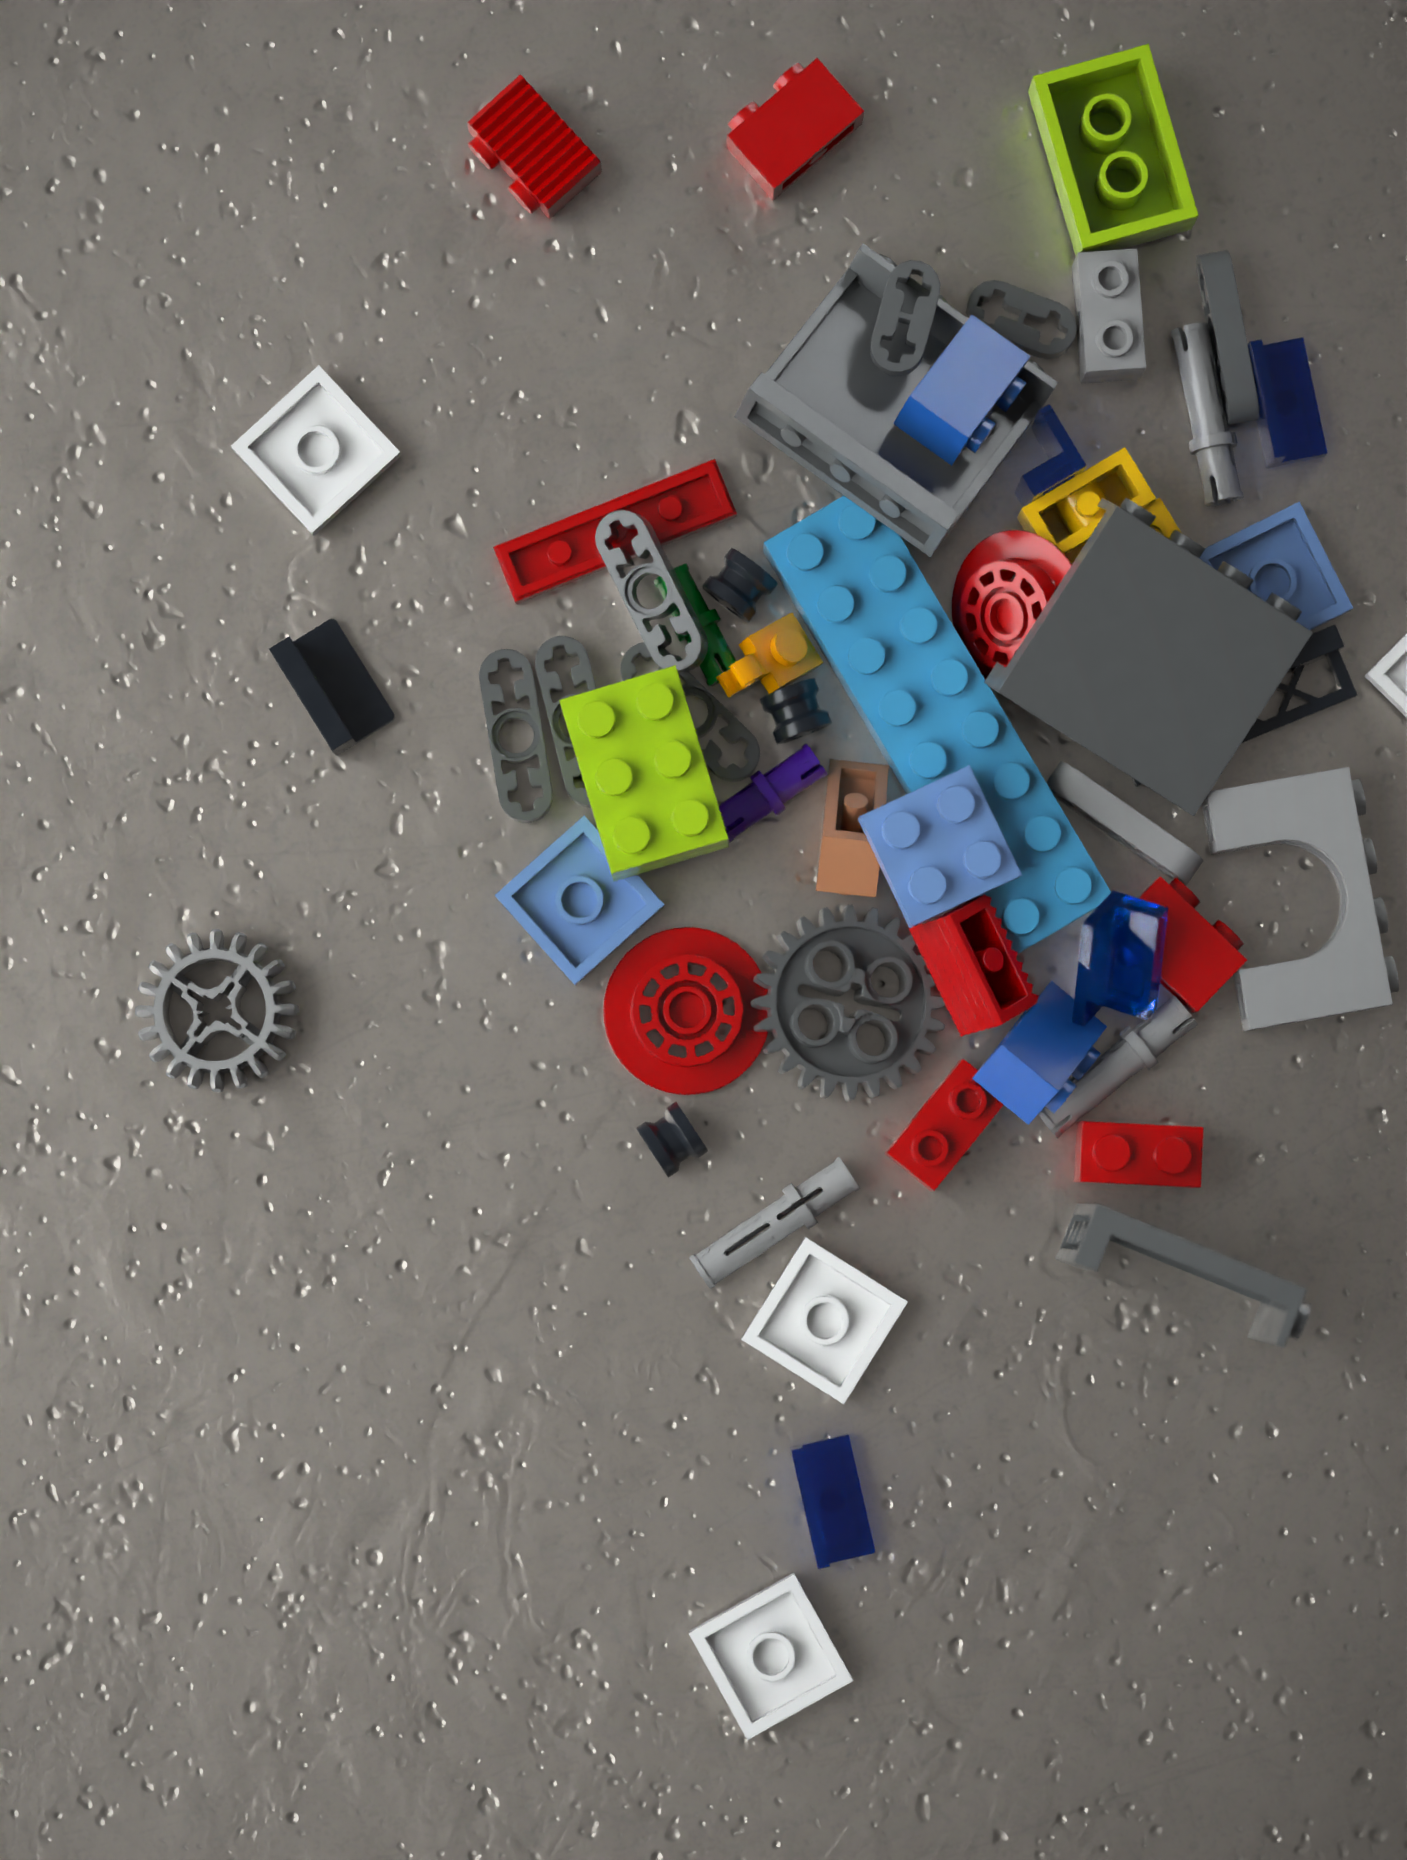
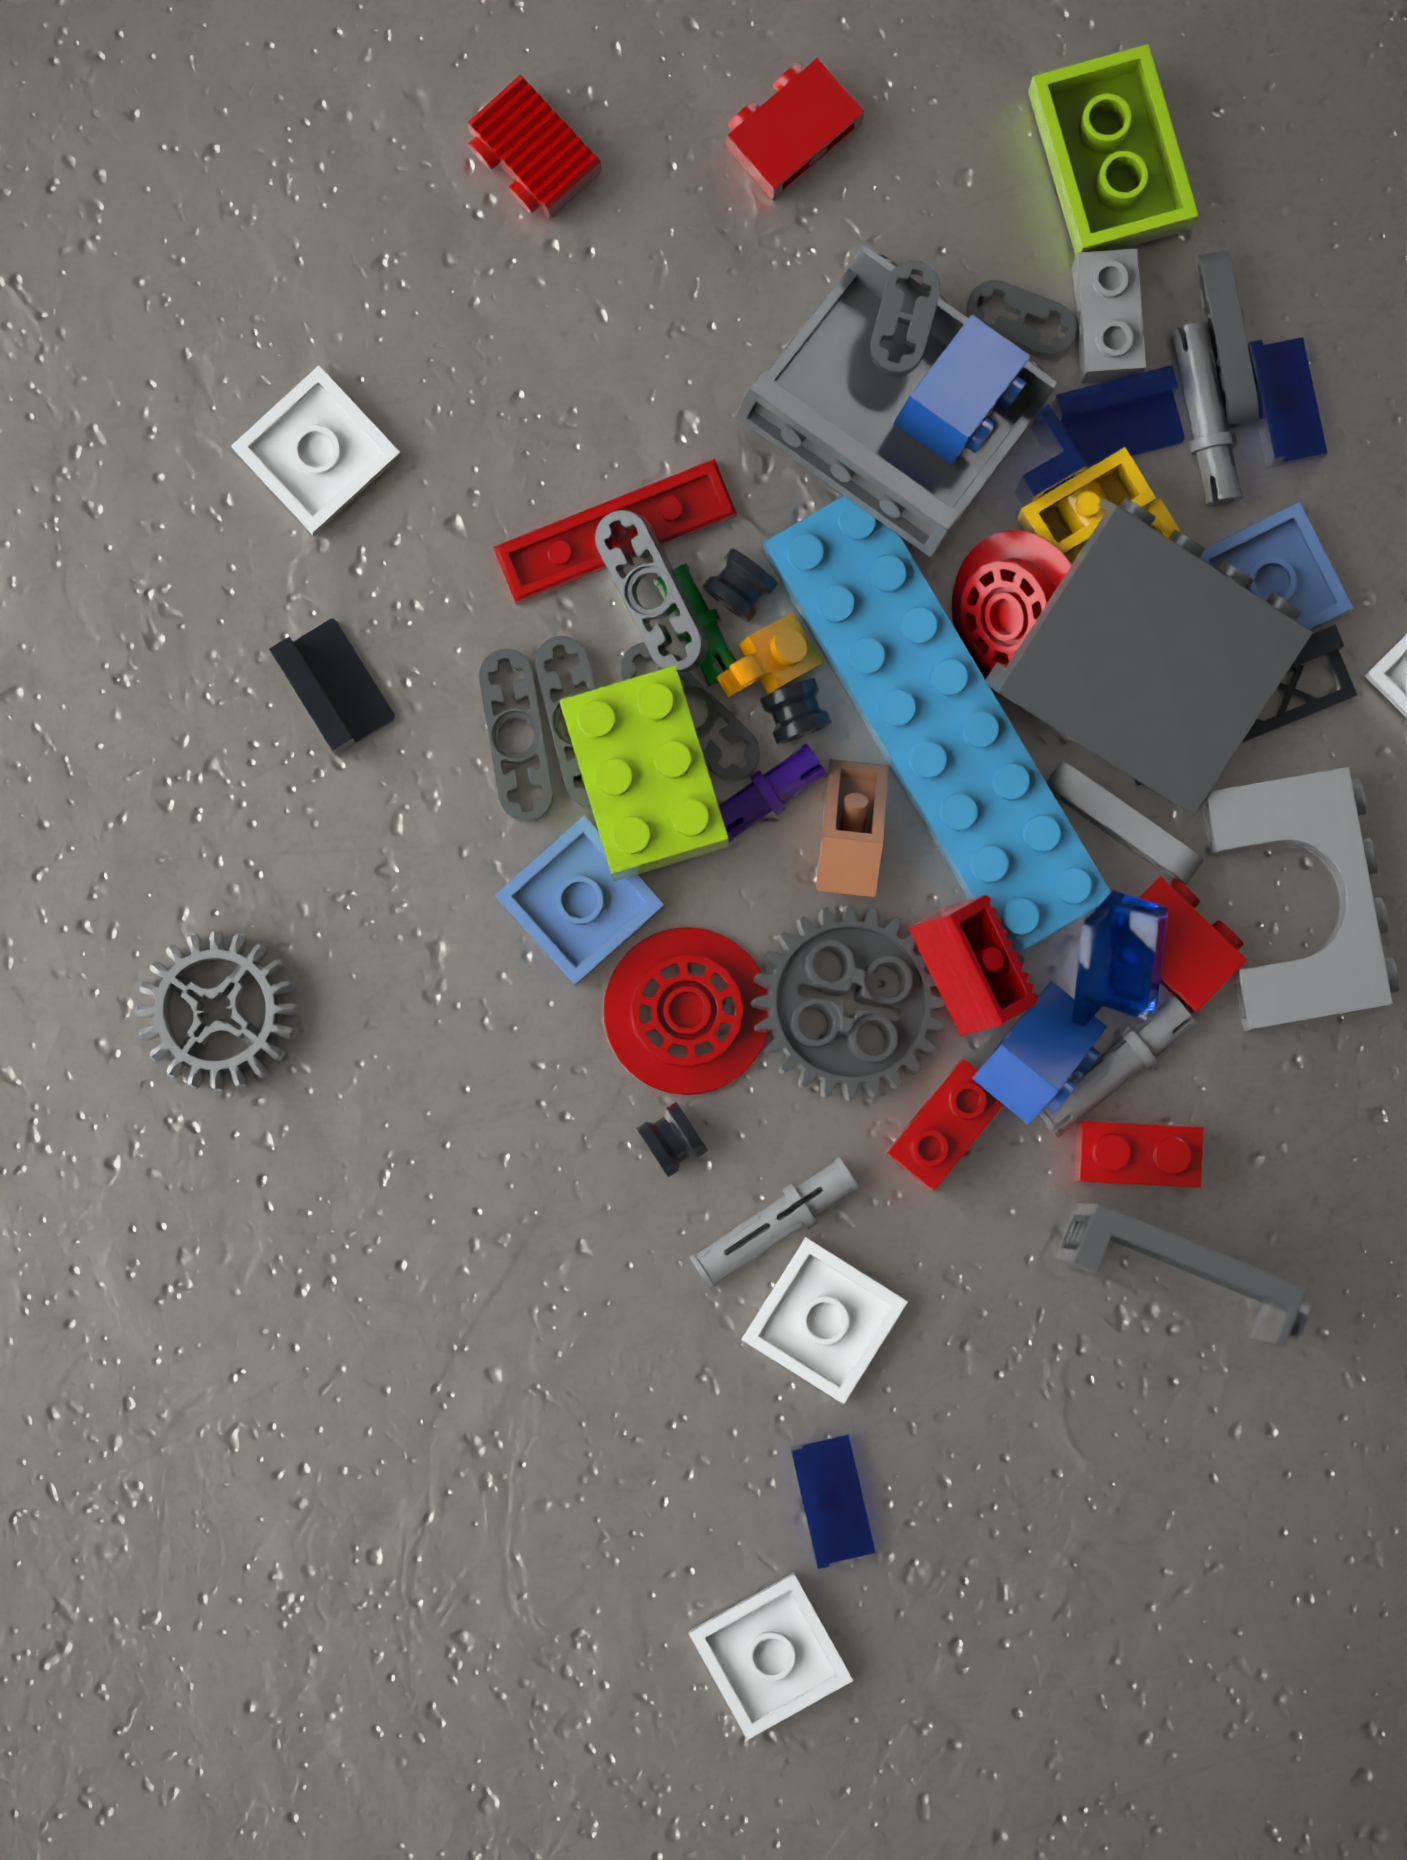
(939, 846): medium blue plate -> none
(1122, 413): none -> clear blue panel

